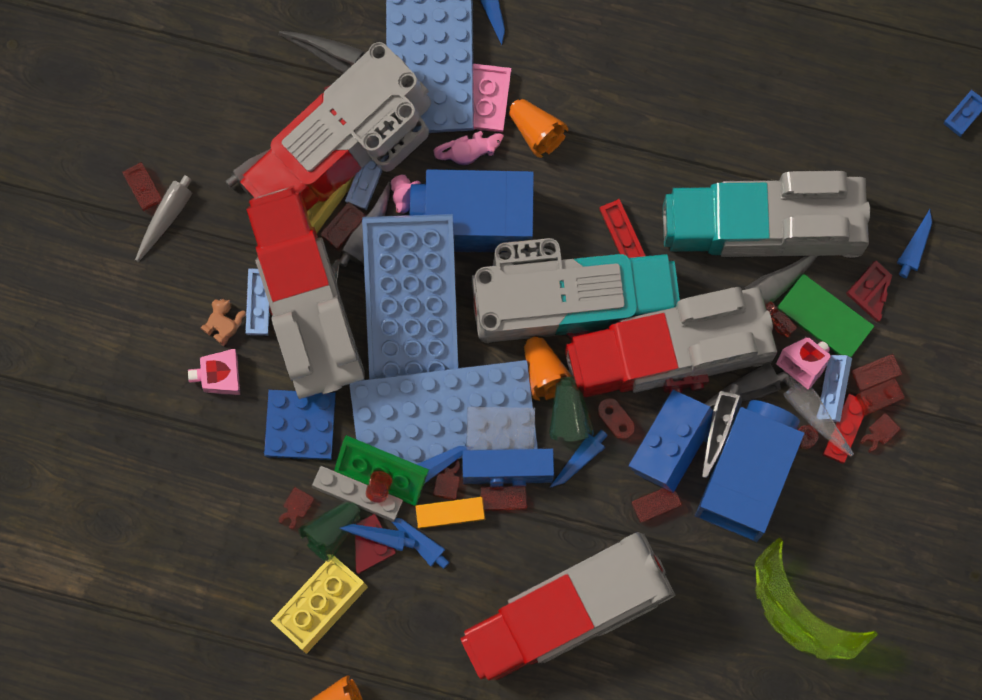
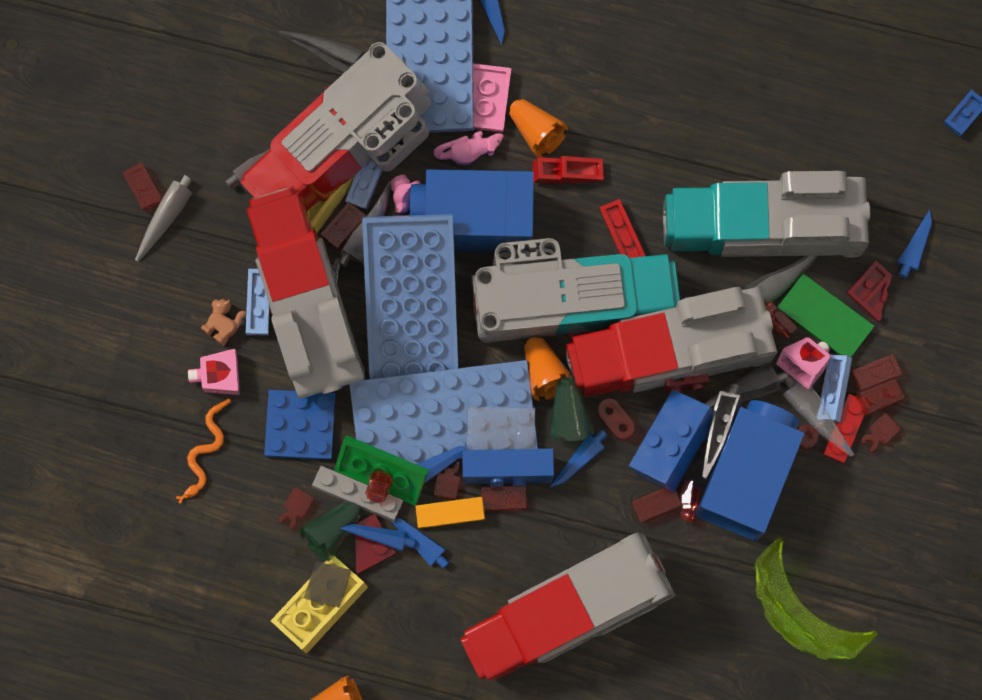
(193, 490): none -> orange animal
(327, 584): none -> clear smoke piece
(567, 170): none -> red slope
(689, 497): none -> clear red plate

